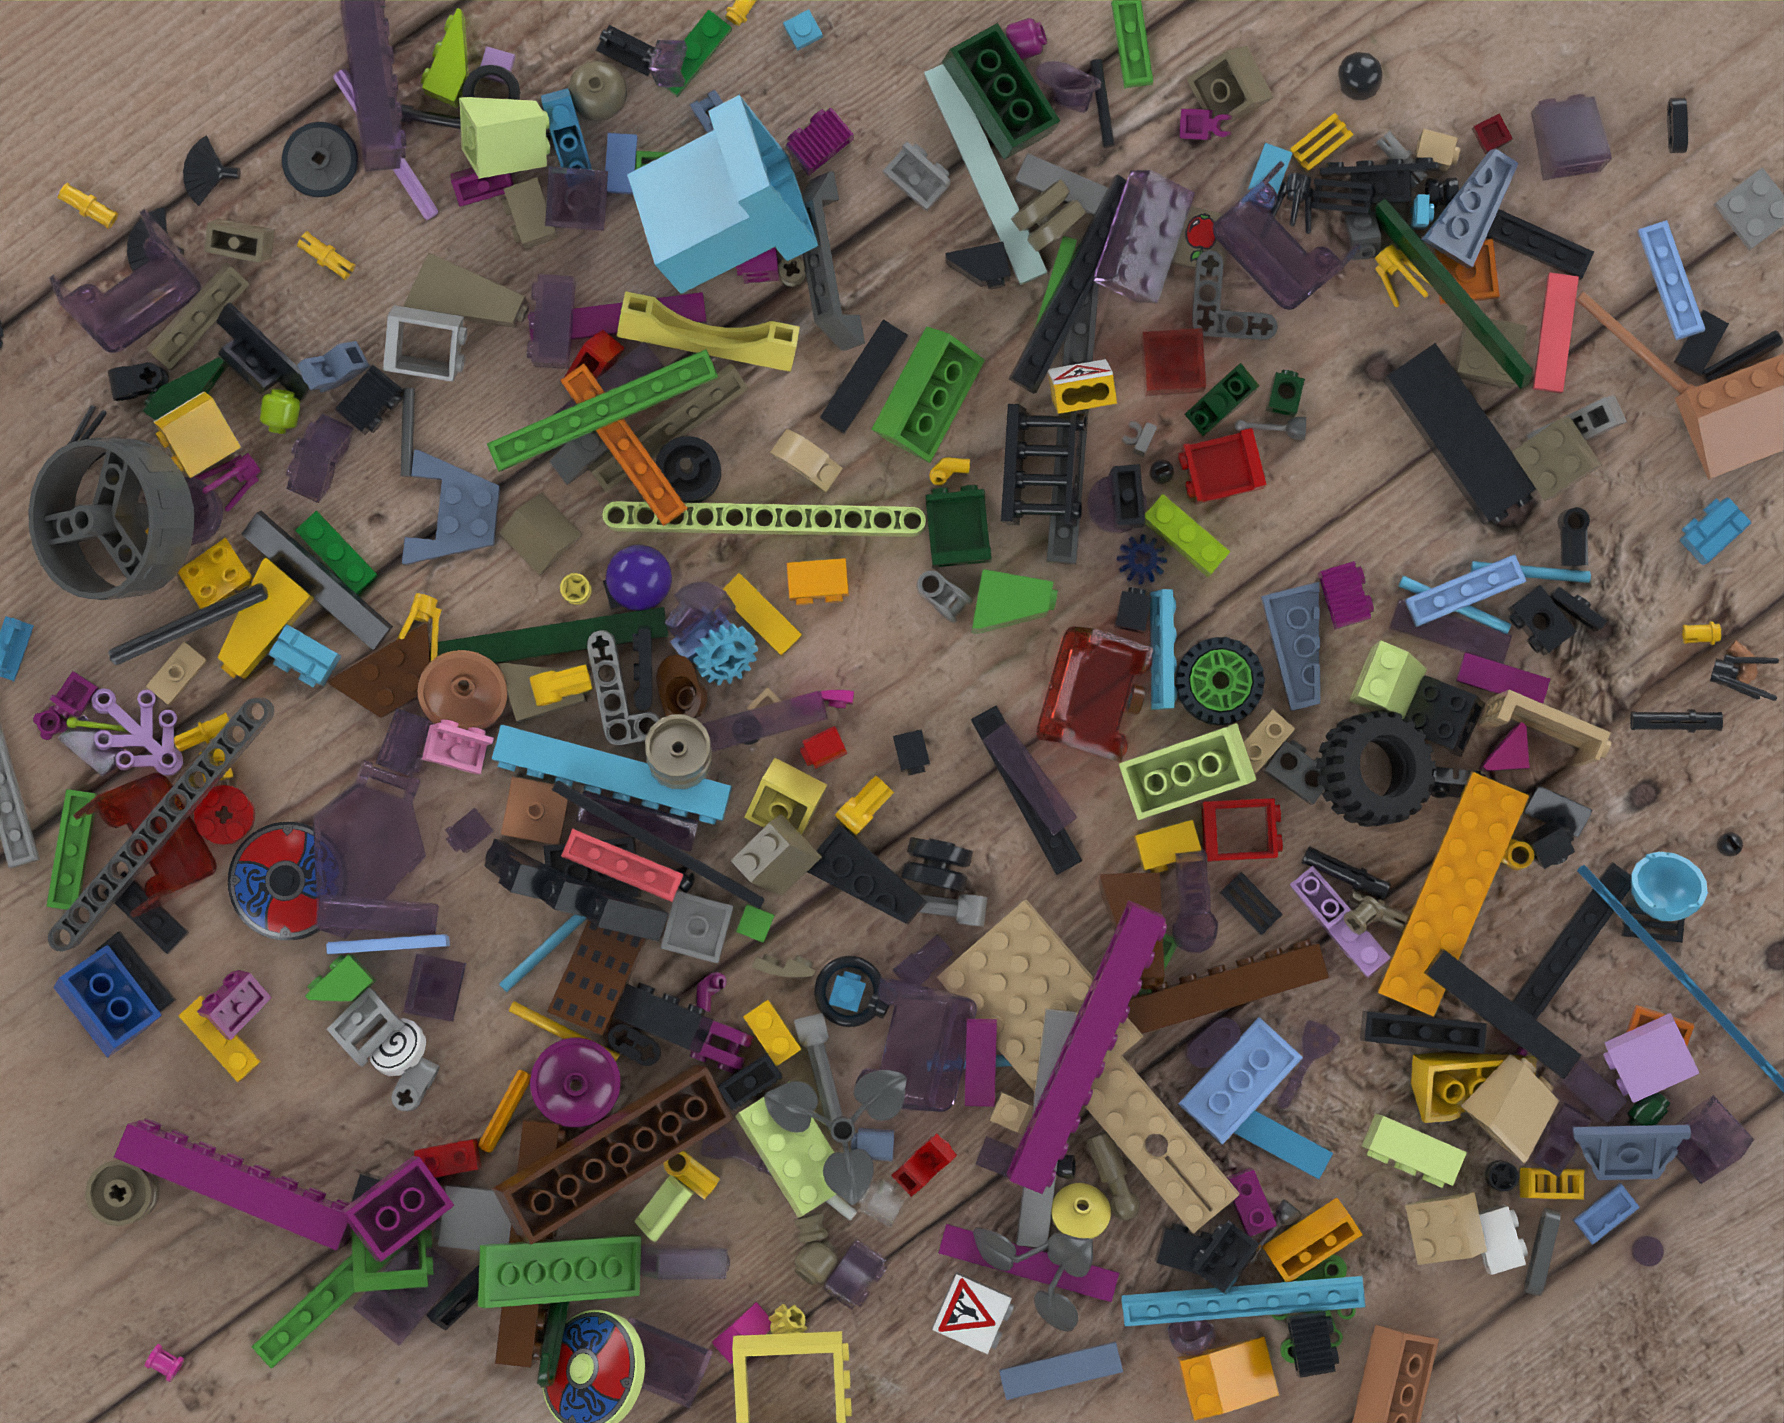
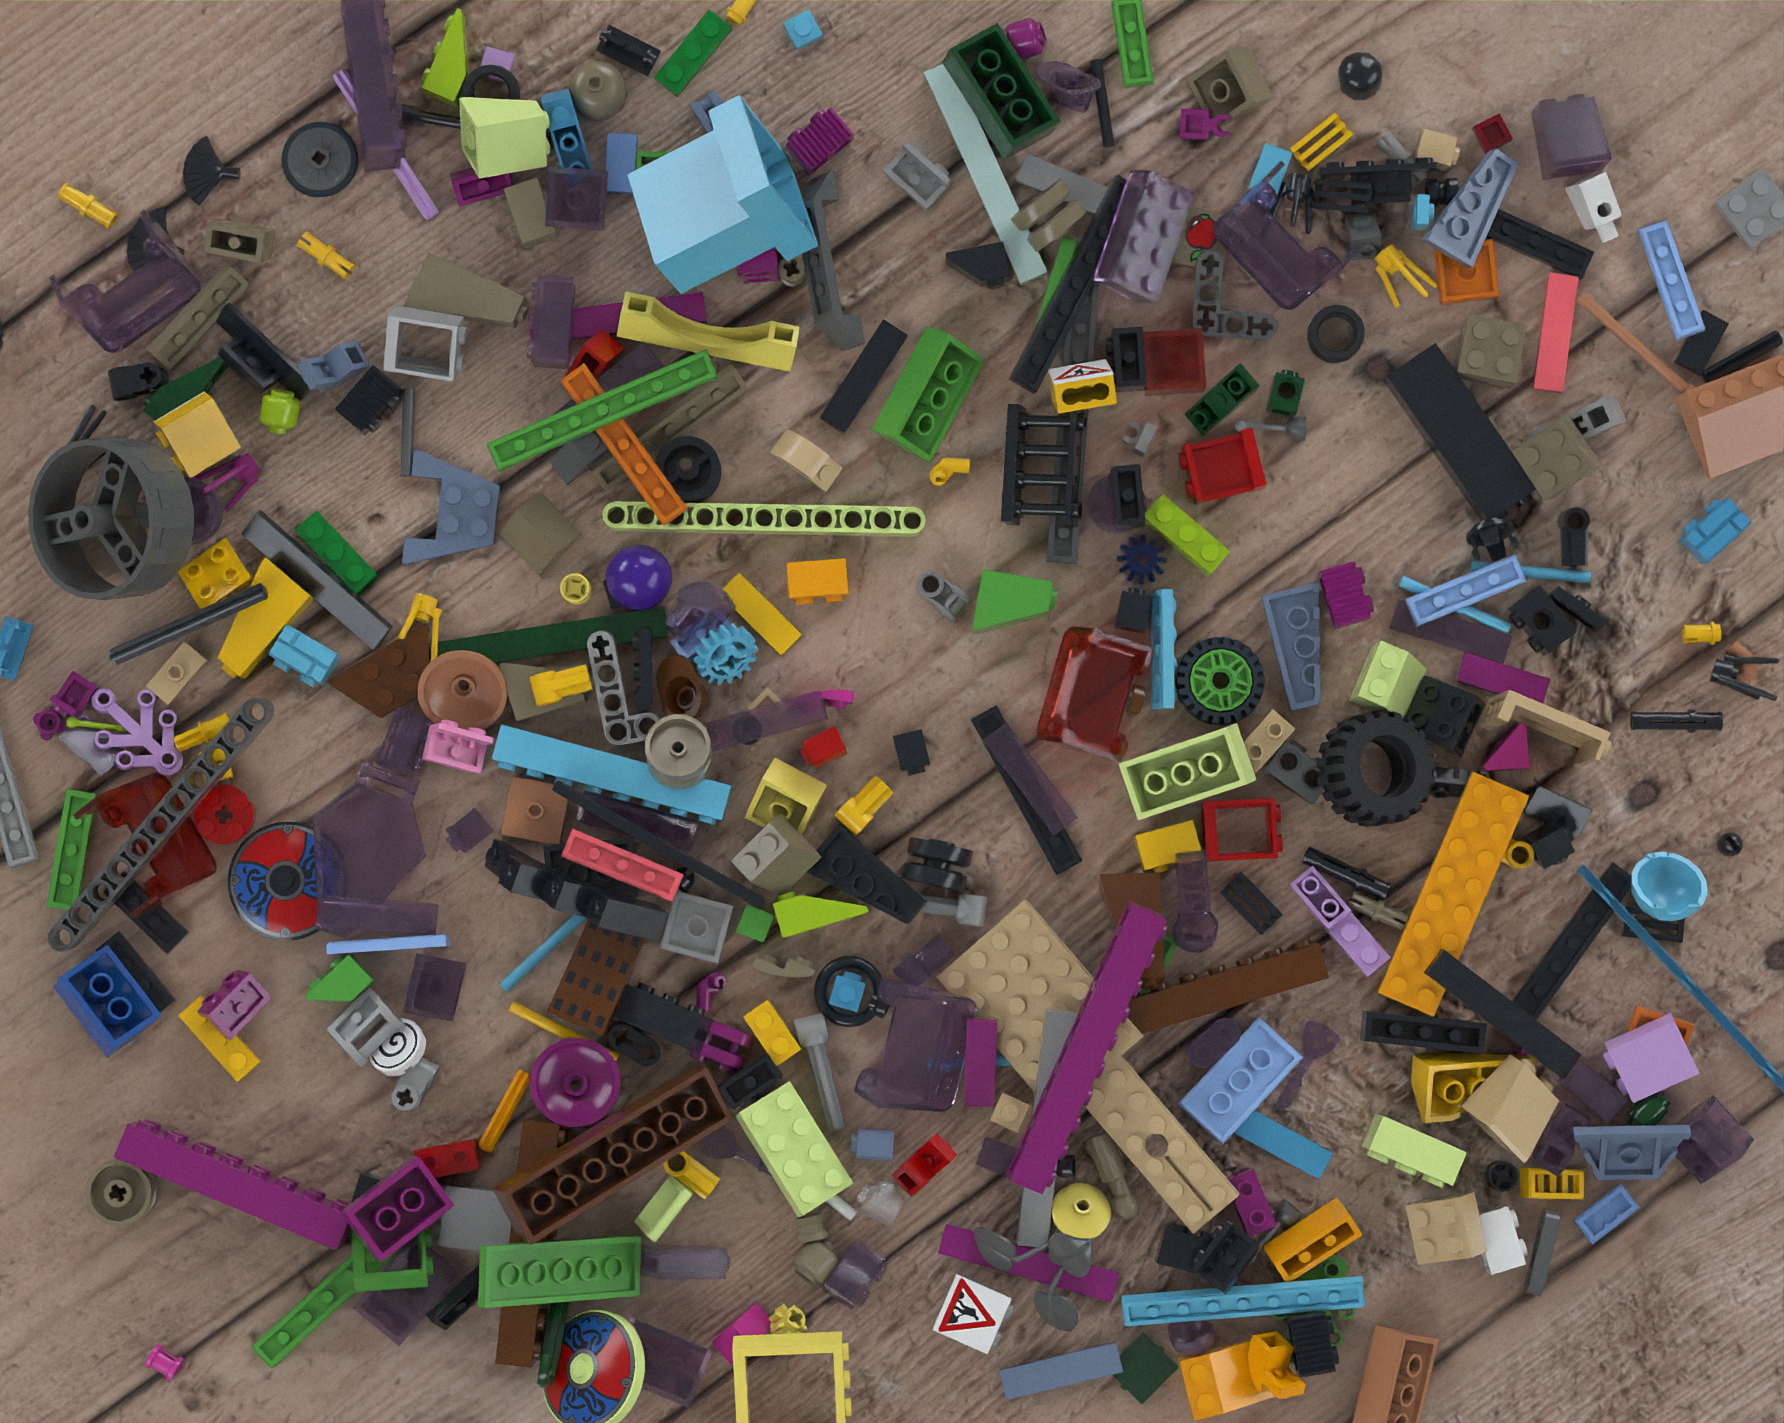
(317, 457): clear purple brick -> none
(667, 63): clear purple bracket -> none
(807, 913): none -> lime slope
(847, 1172): dark grey plant -> none
(958, 527): dark green panel -> none
(1128, 358): none -> black brick
(1144, 1368): none -> clear green piece
(1164, 477): black hinge -> none
(1269, 1366): none -> light orange brick
(1346, 314): none -> black tyre
(1363, 915): dark tan bush -> none
(1453, 294): dark green tile -> none
(1491, 534): none -> black piece
(1590, 195): none -> white torso
(1647, 1250): clear purple tile -> none
(1677, 125): black beam -> none

